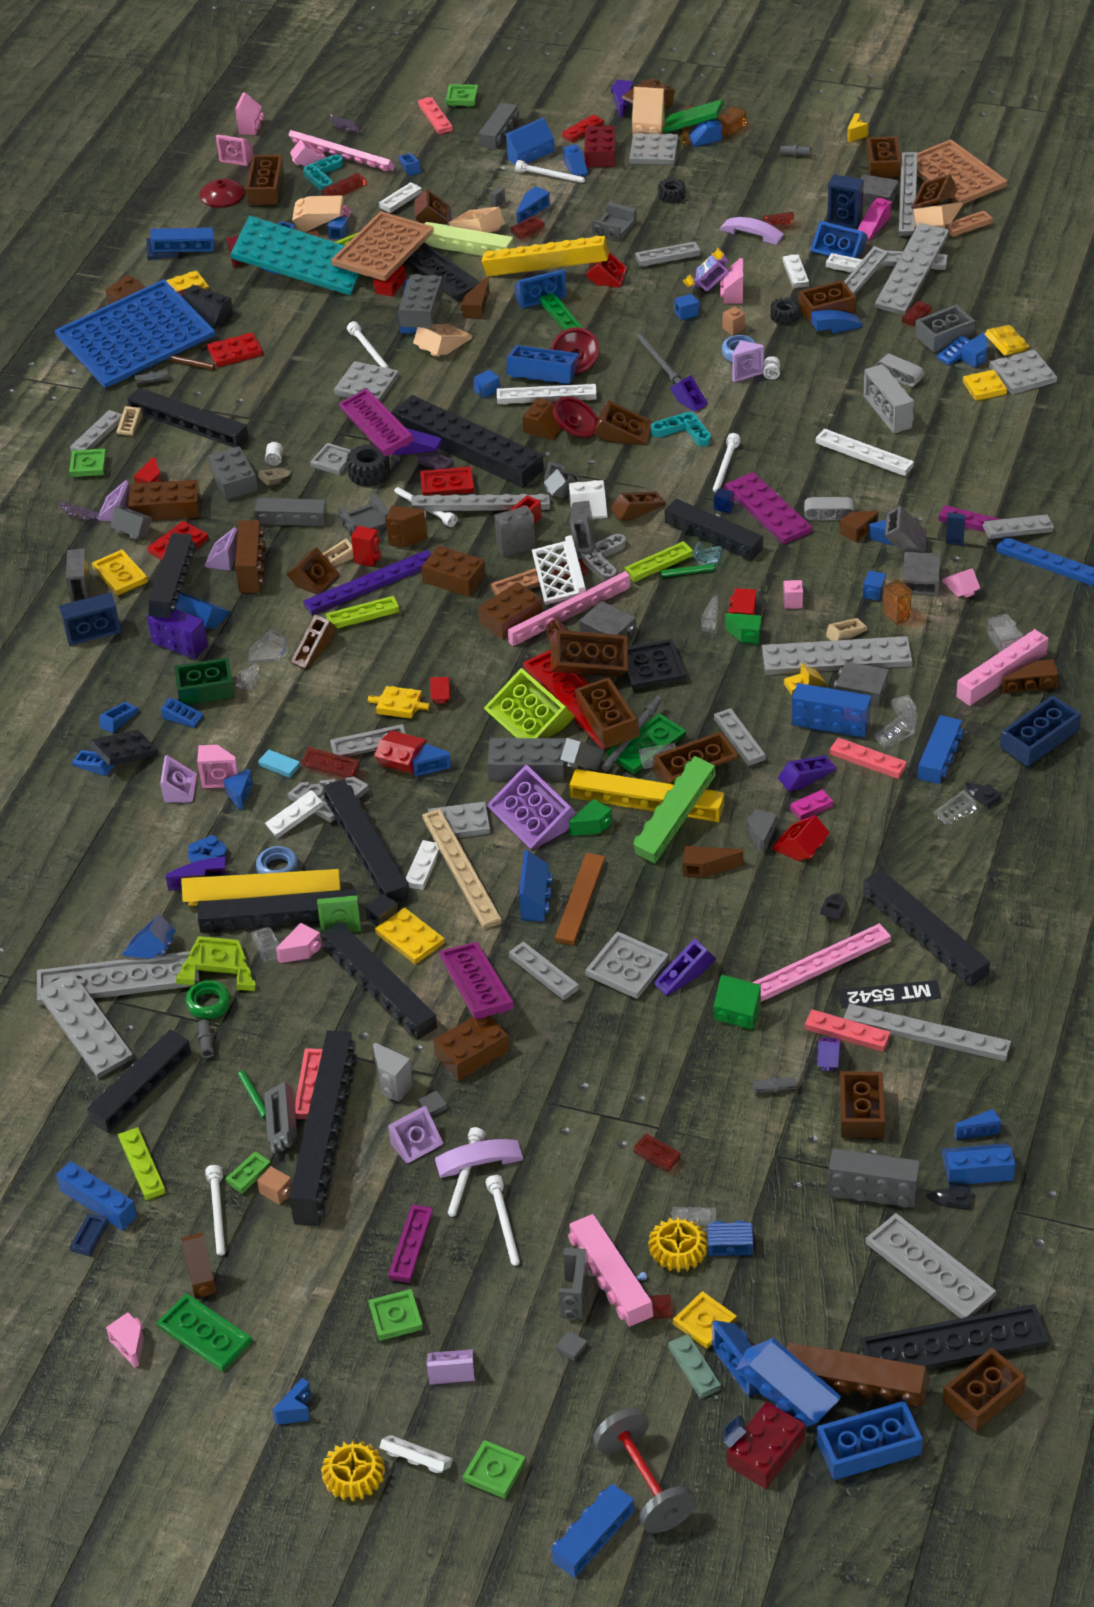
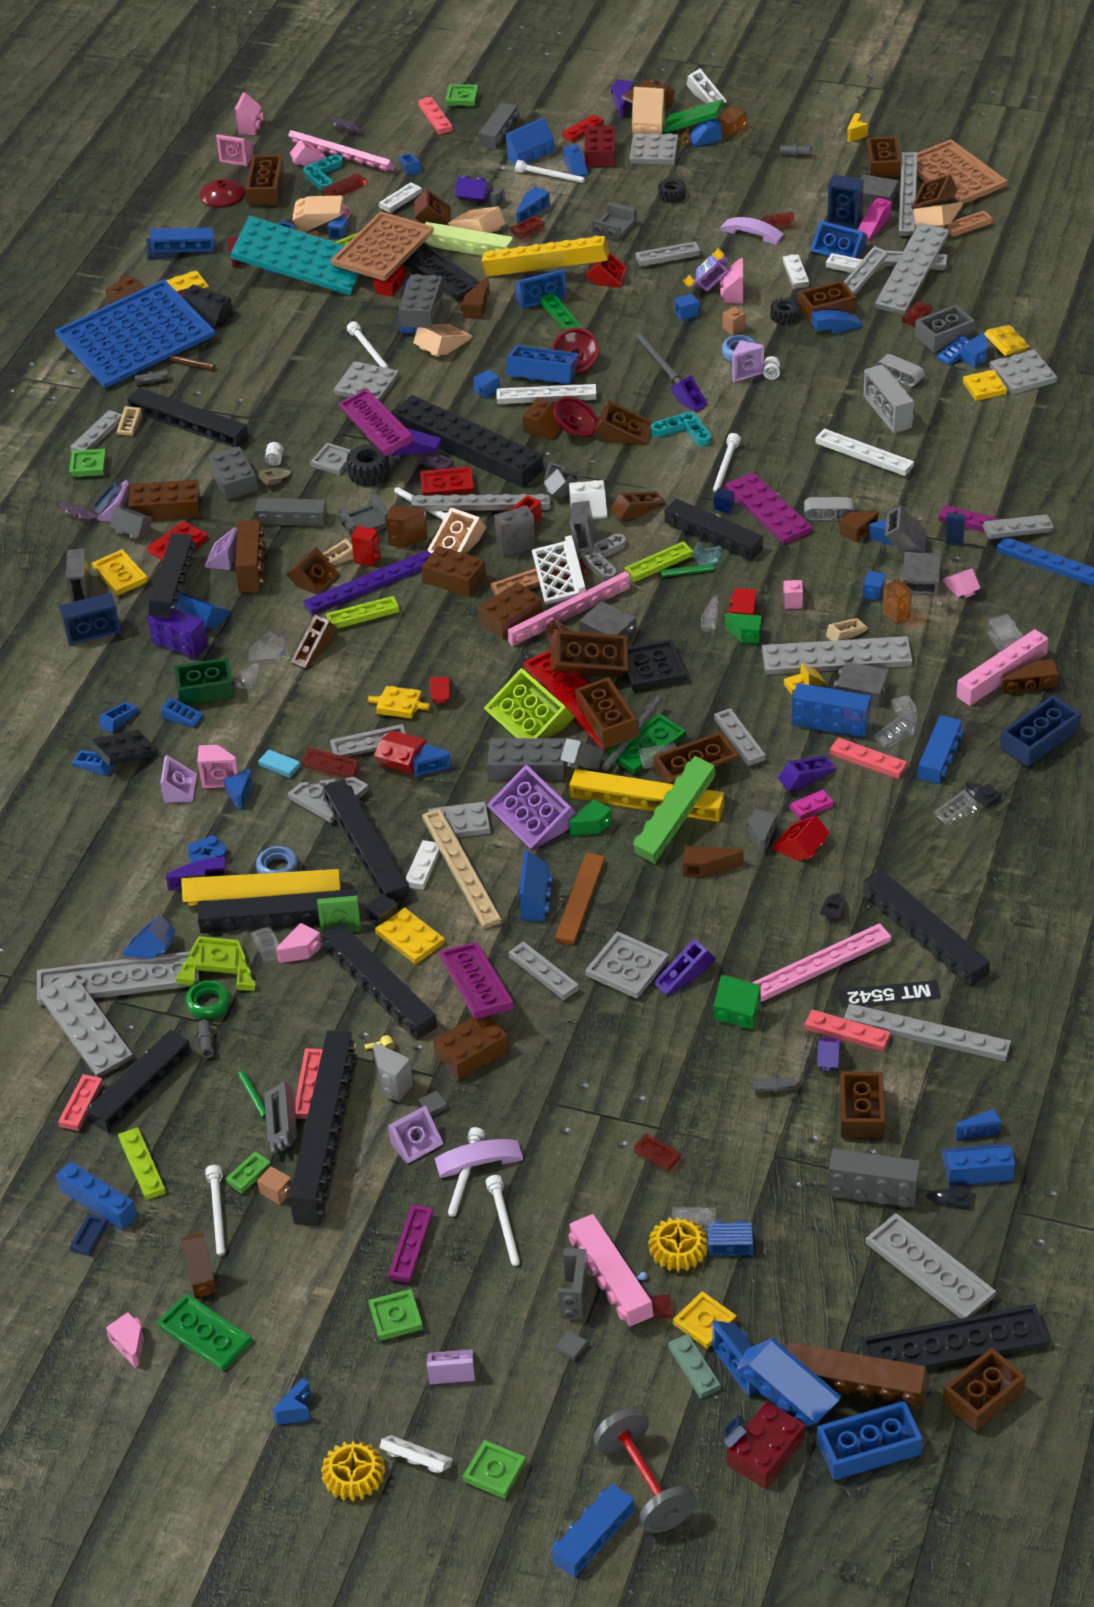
(82, 1097): none -> coral plate
(107, 497): none -> dark blue tile
(148, 473): red slope -> none
(234, 349): red plate -> none
(294, 814): white plate -> none
(386, 1041): none -> light yellow hand
(458, 532): none -> light nougat slope
(473, 189): none -> dark purple slope
(703, 87): none -> white slope

